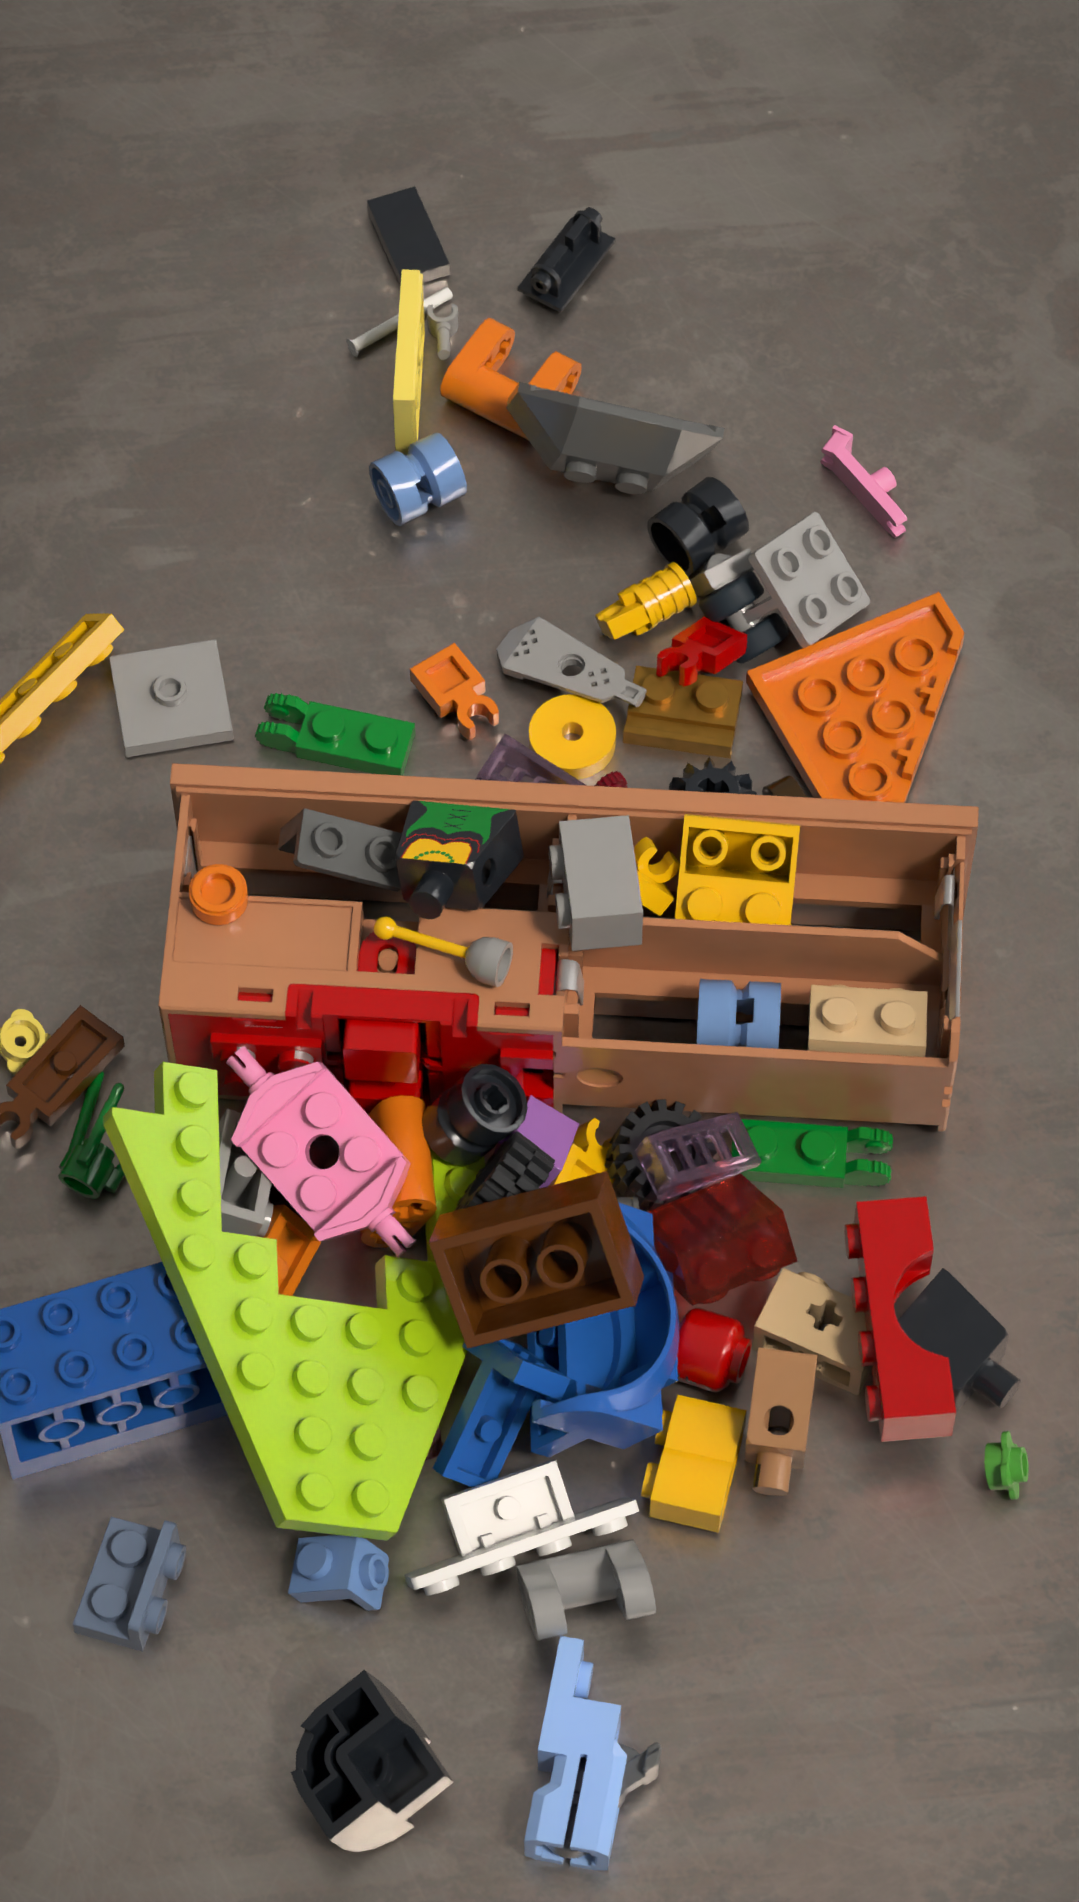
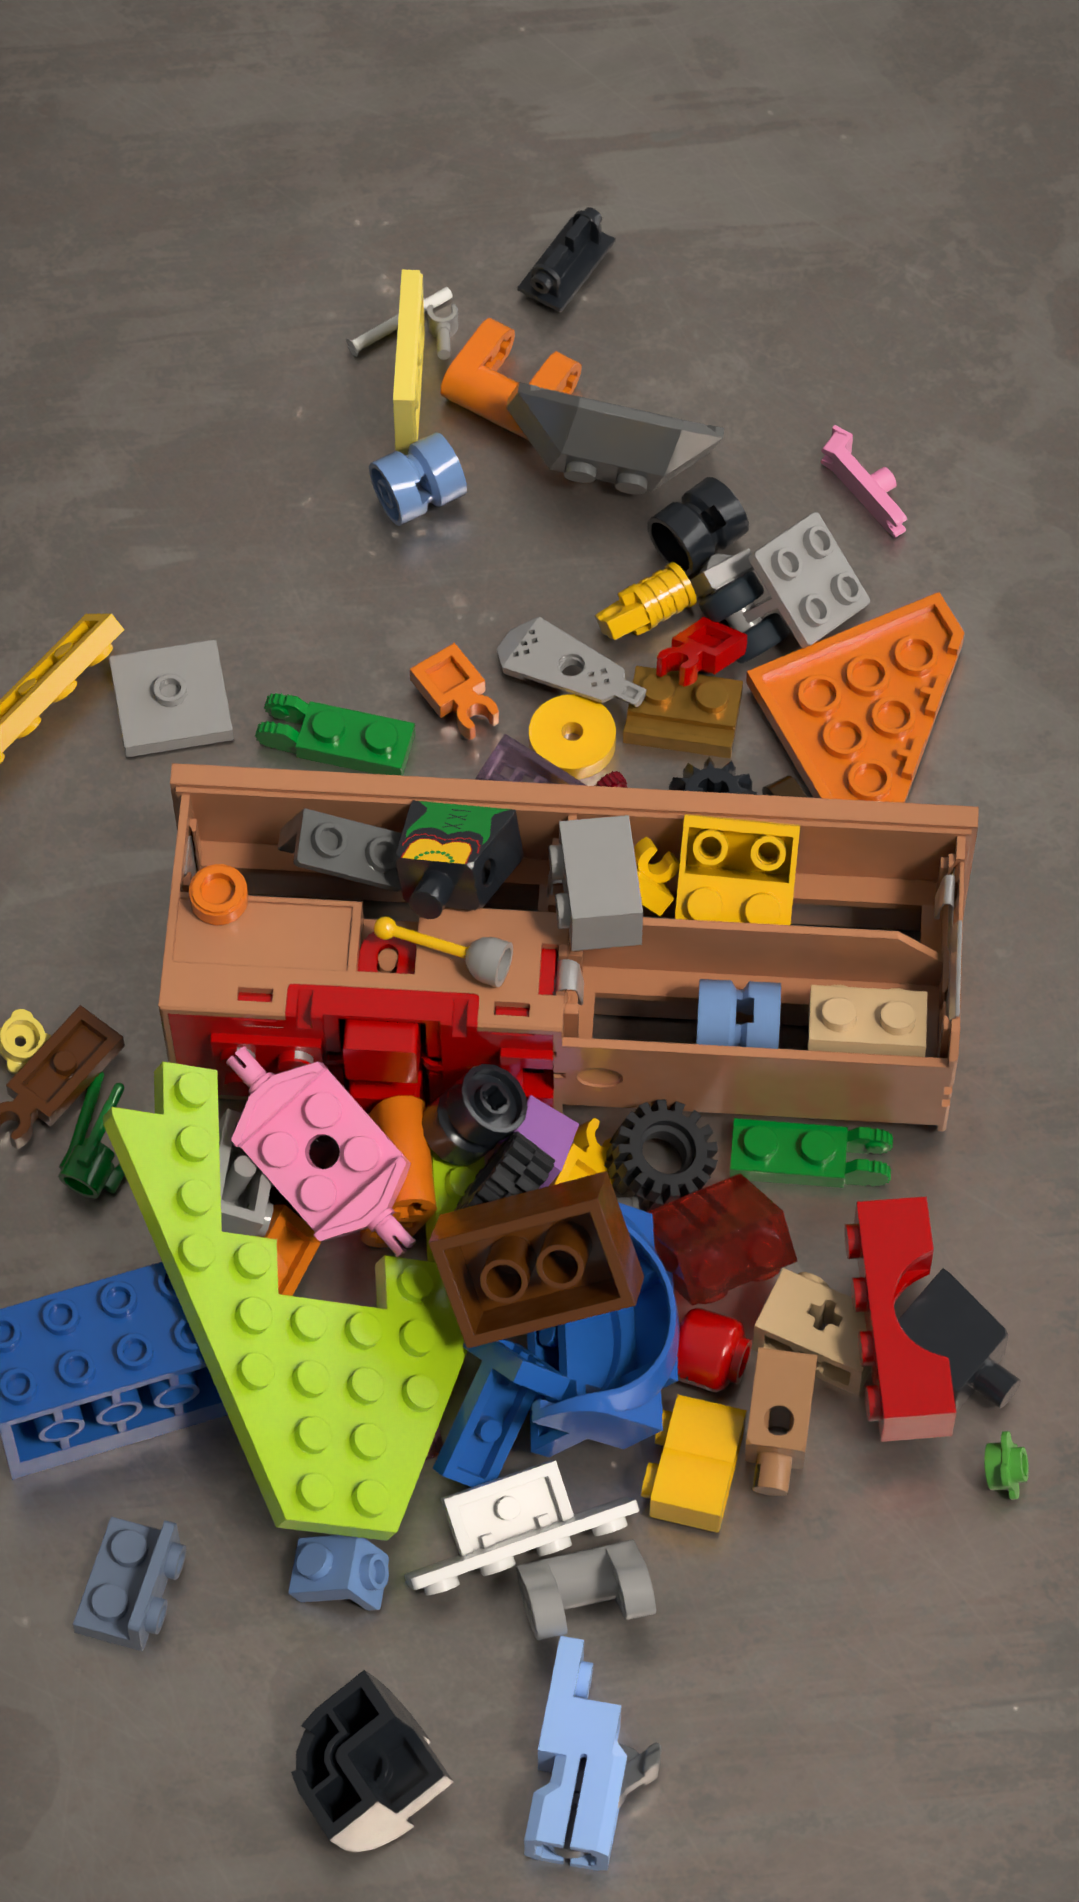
(408, 234): black tile -> none
(662, 1171): slope -> none

